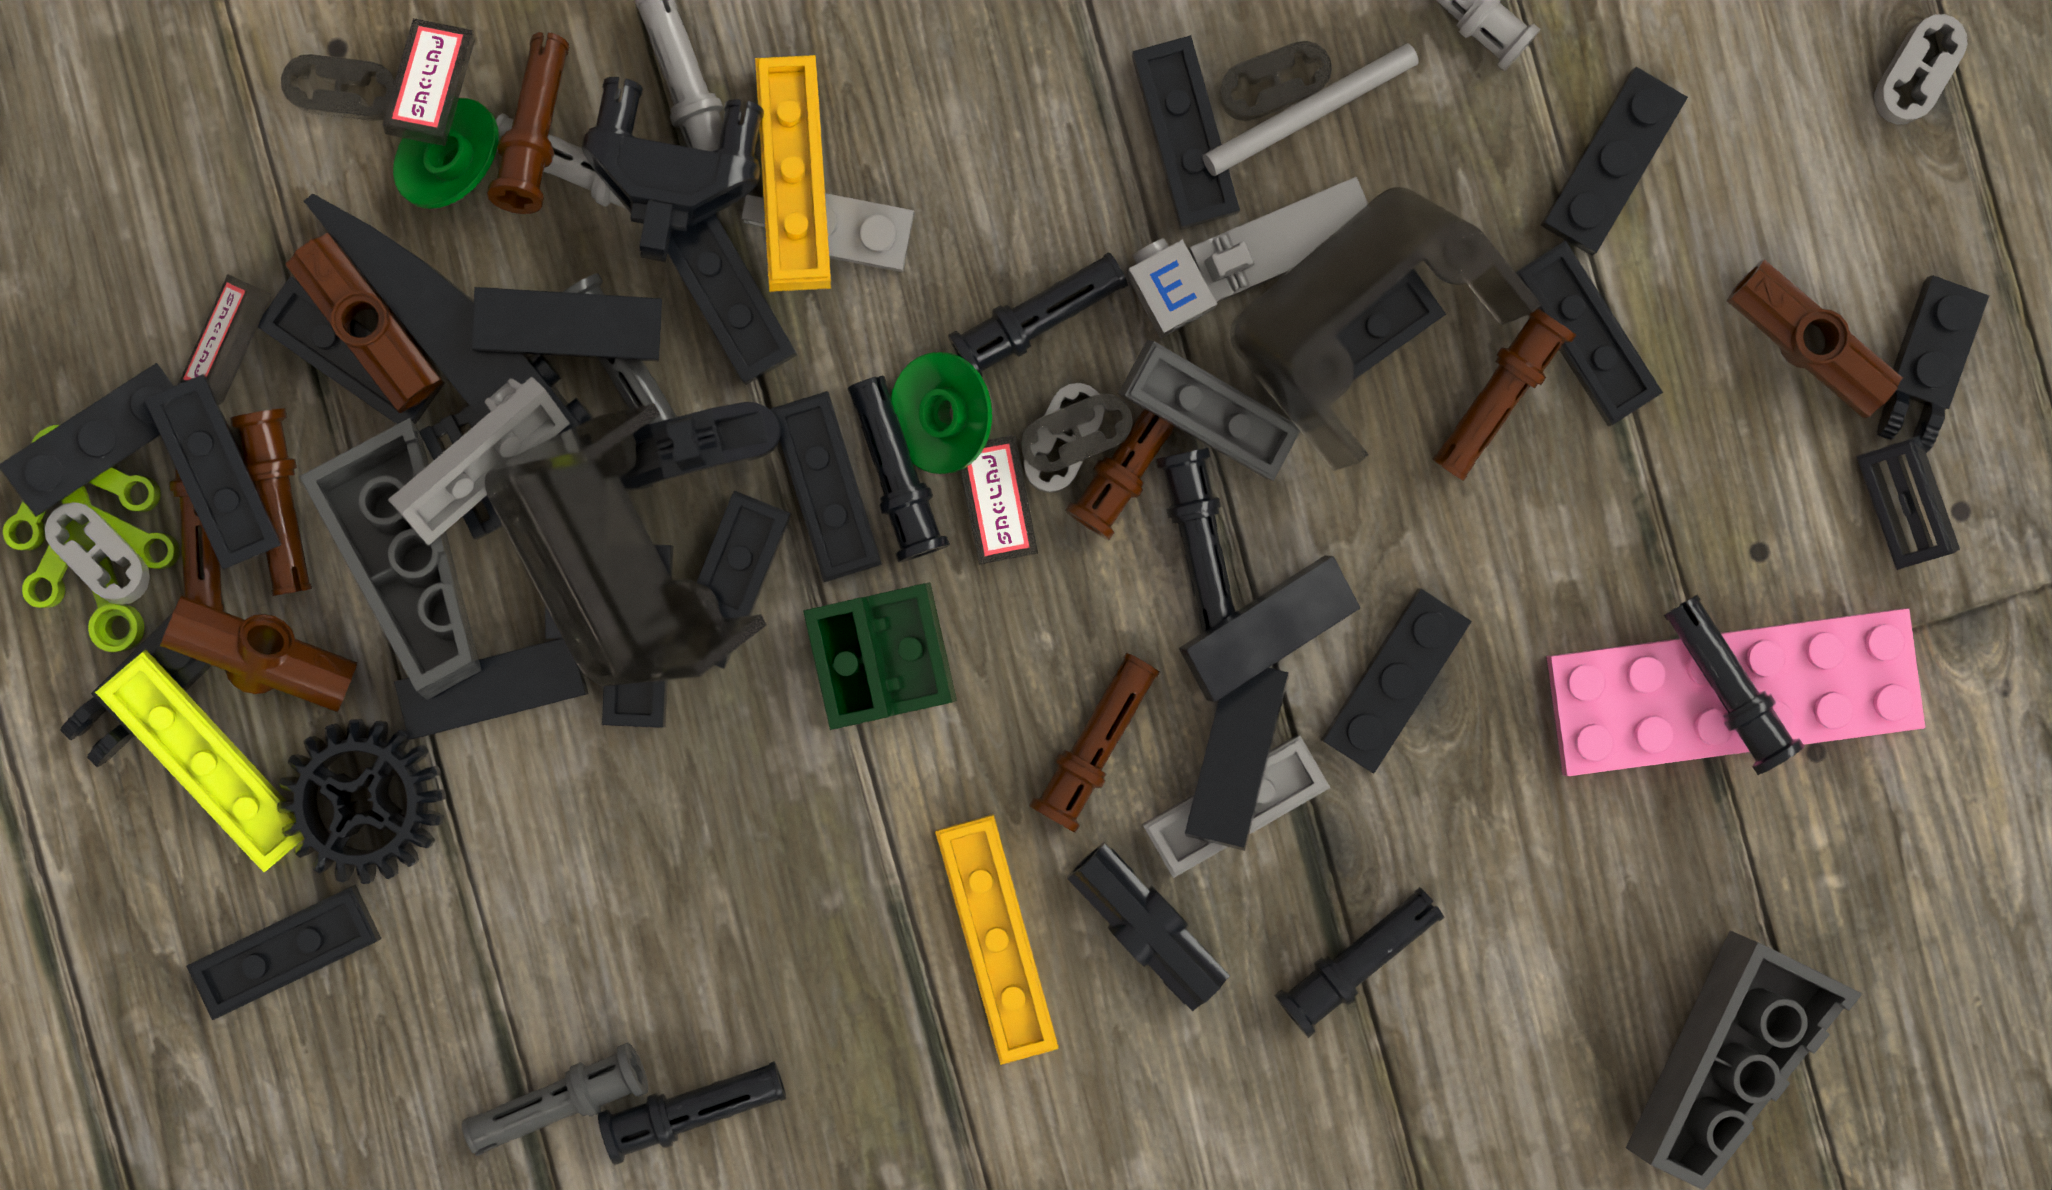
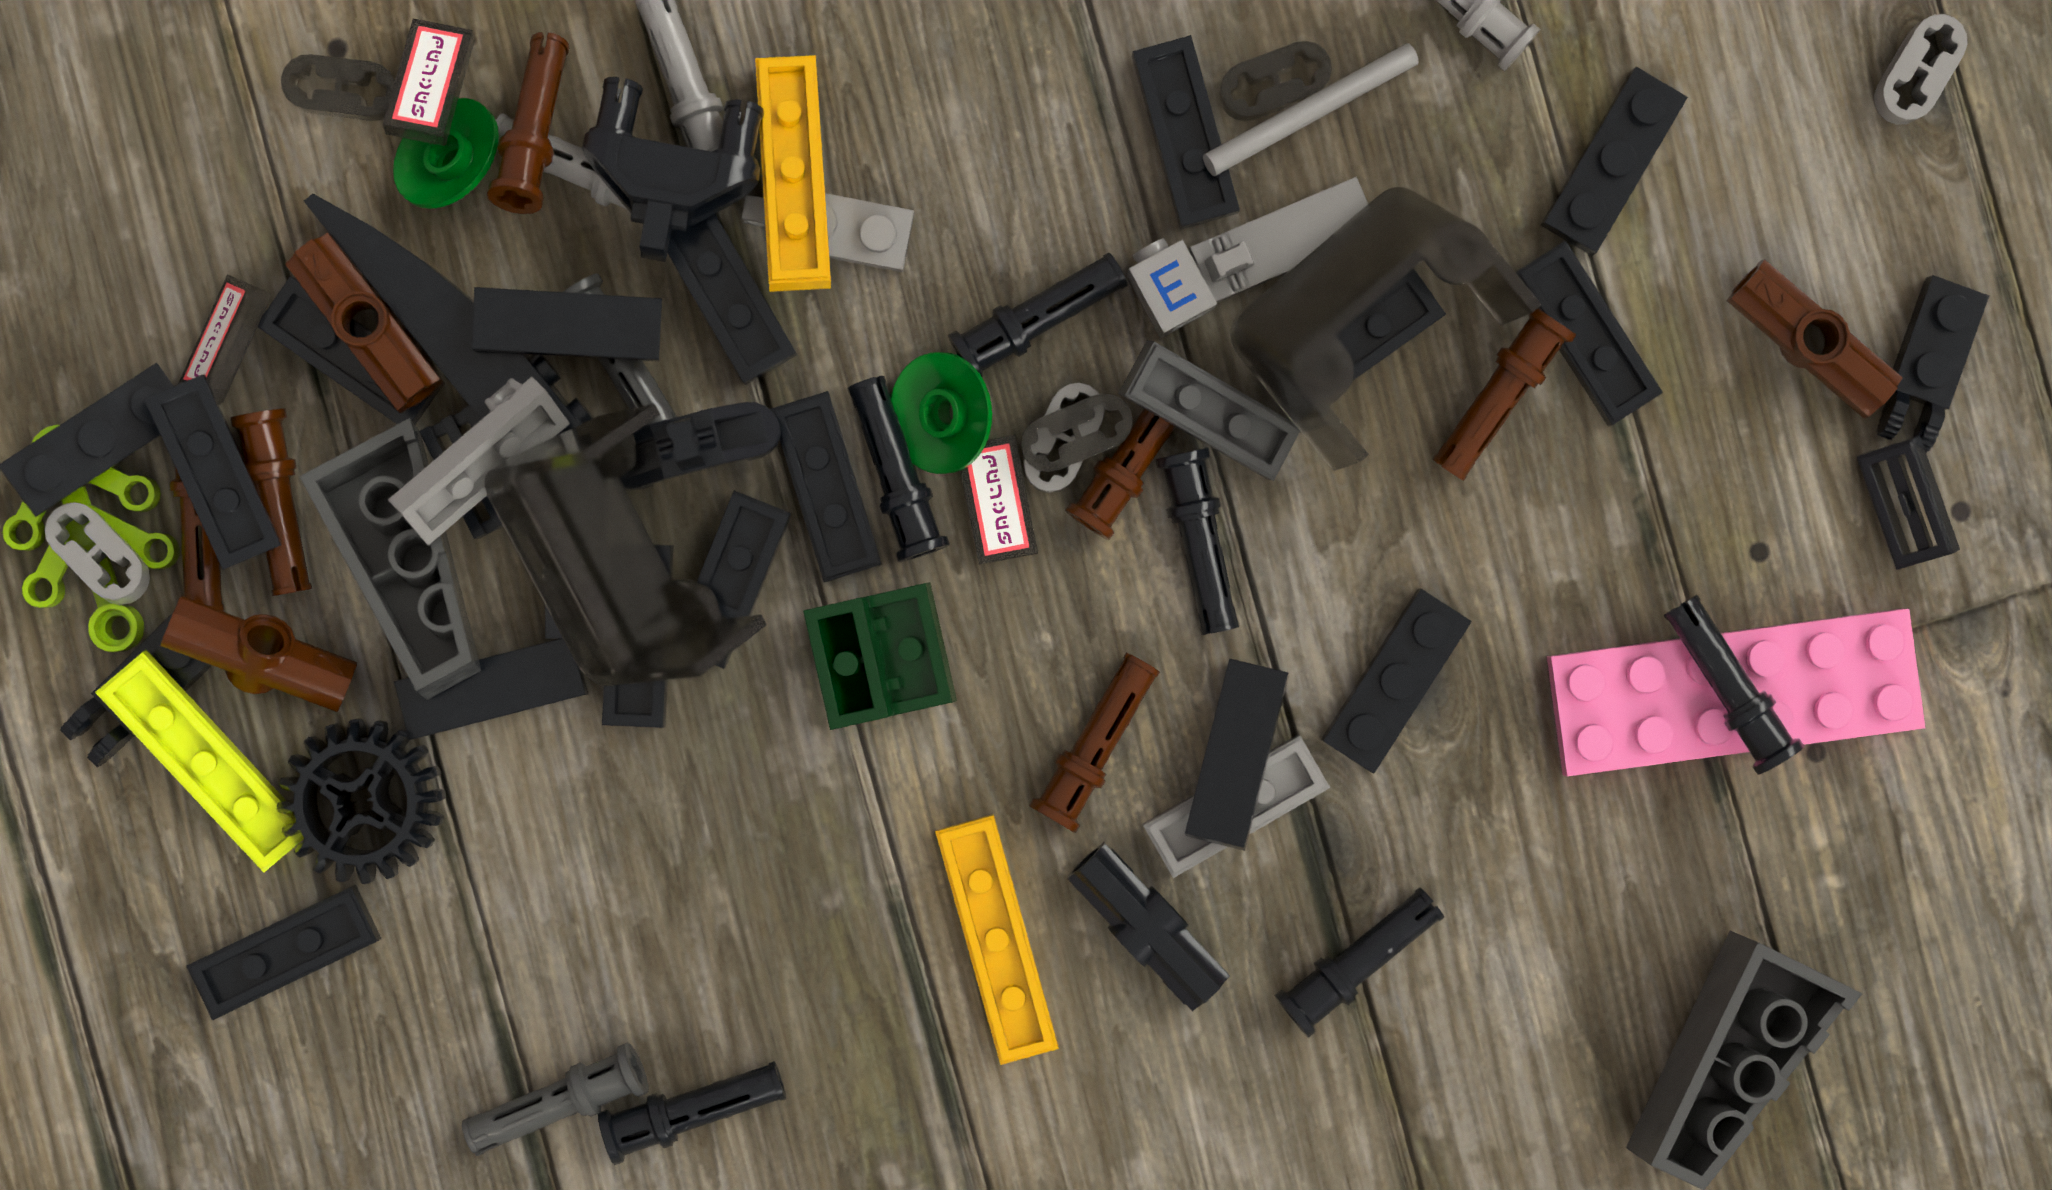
(1269, 628): black tile -> none

